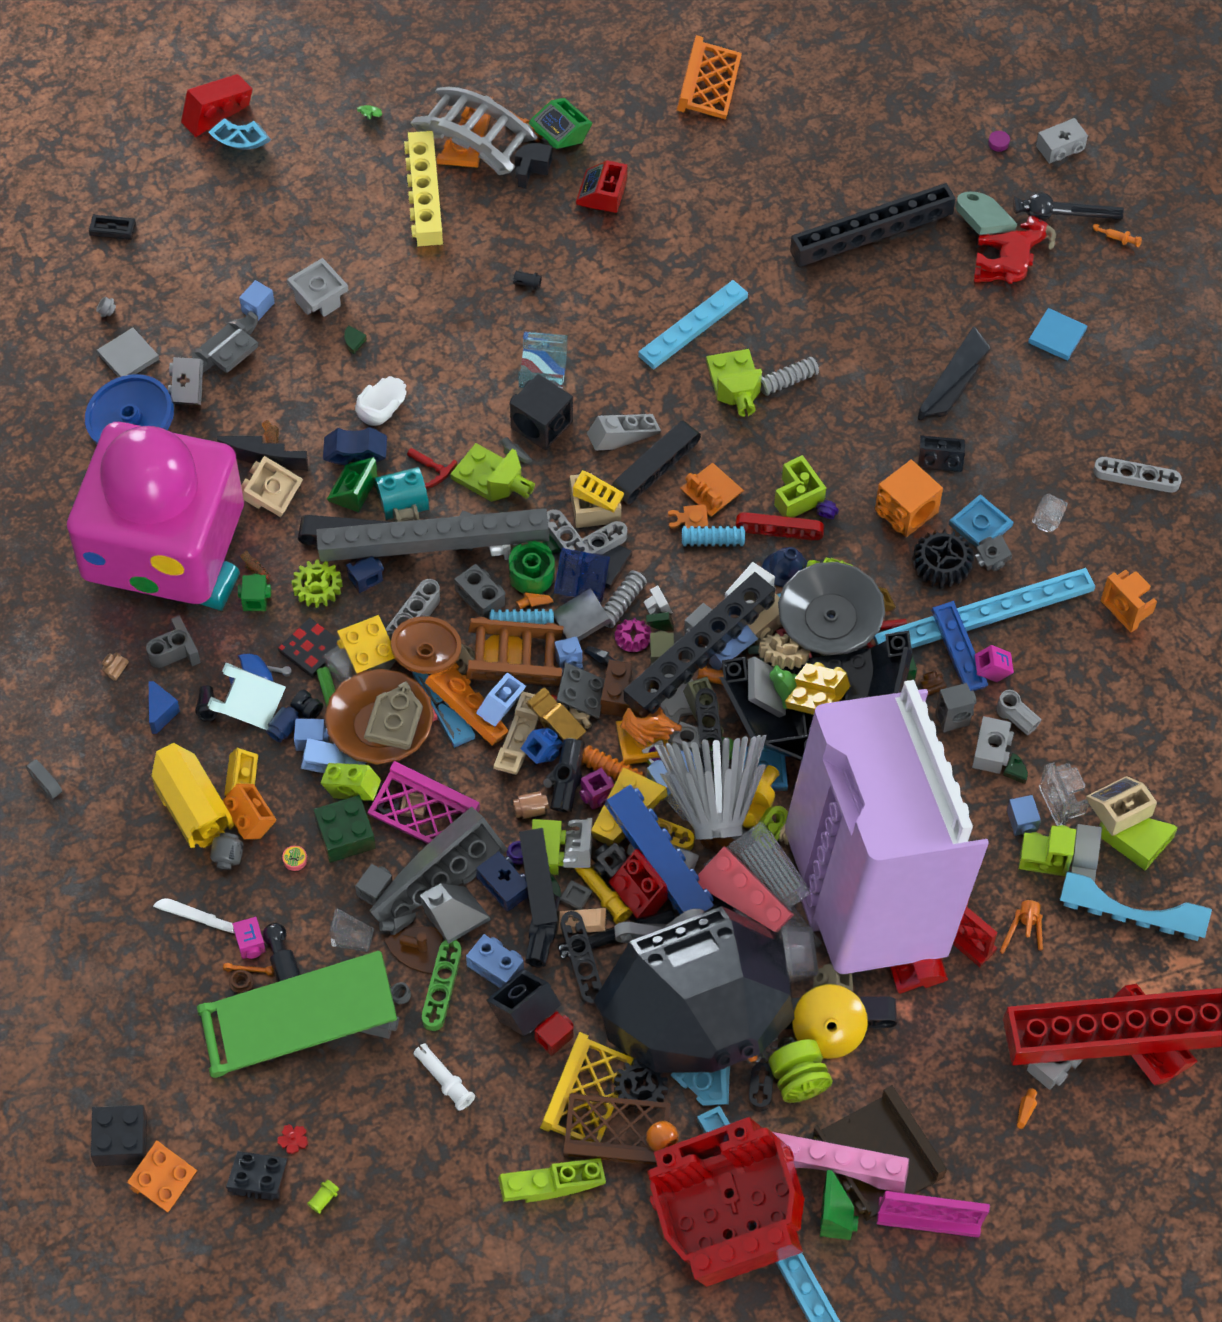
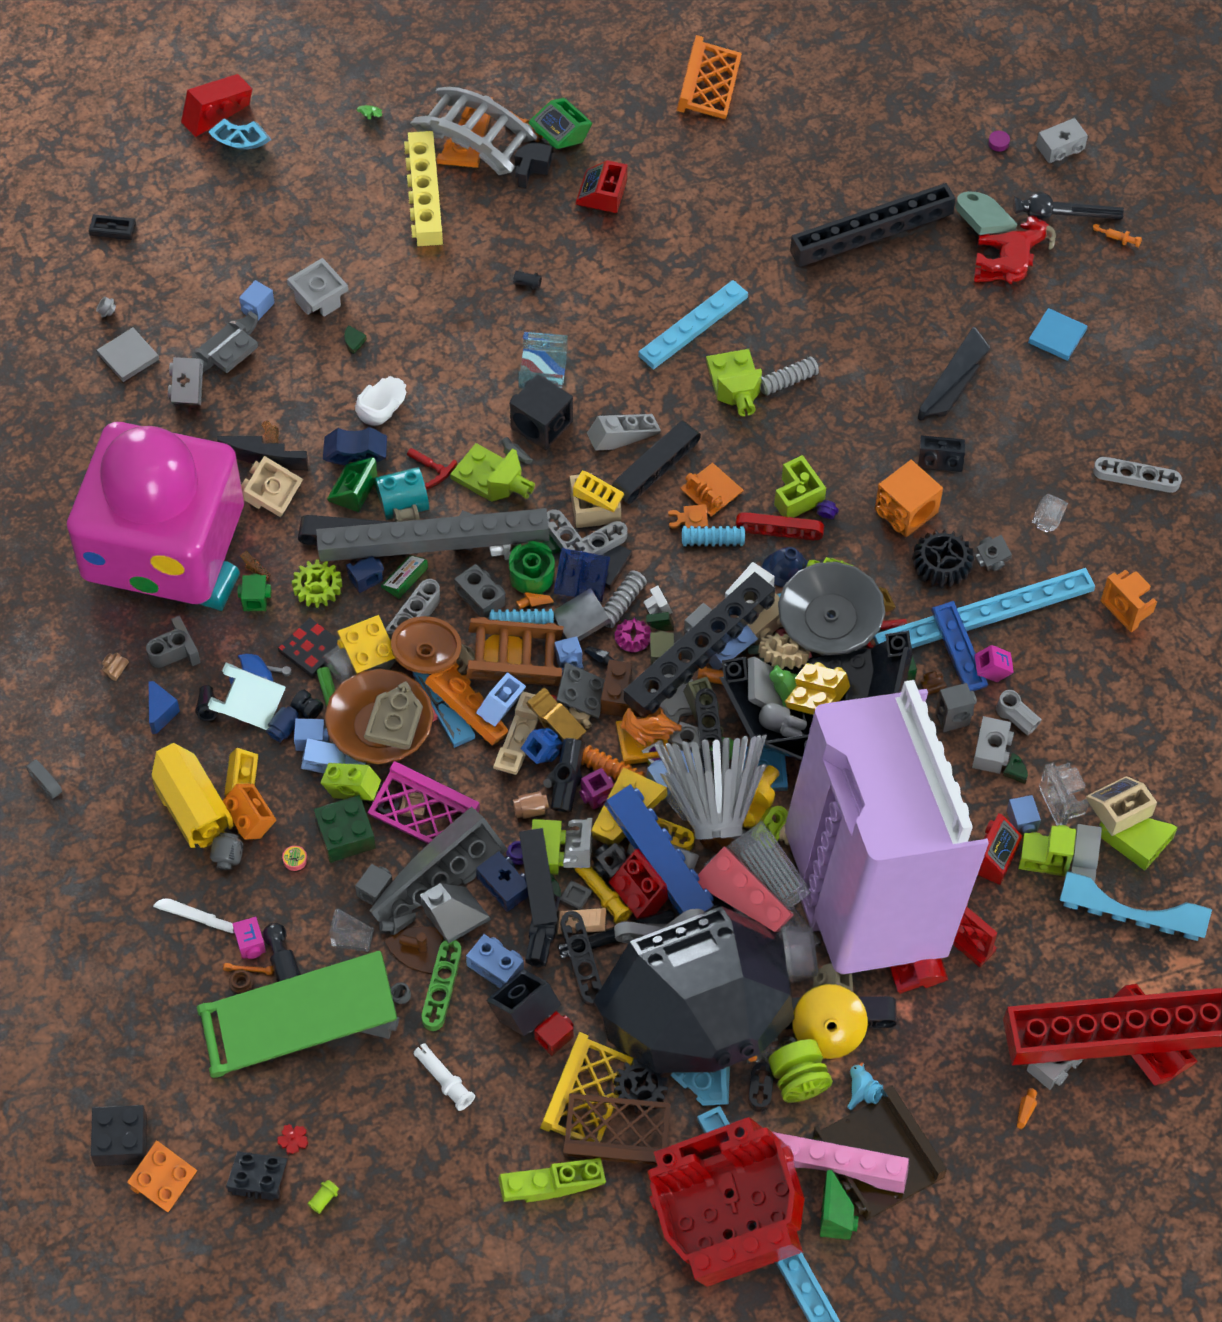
(129, 400): blue dish -> none
(405, 576): none -> slope
(662, 1135): orange piece -> none
(778, 719): none -> light grey piece
(864, 1087): none -> medium azure animal
(931, 1214): dark pink fence -> none
(980, 520): dark azure tile -> none
(1002, 847): none -> slope
(1029, 915): orange plant -> none

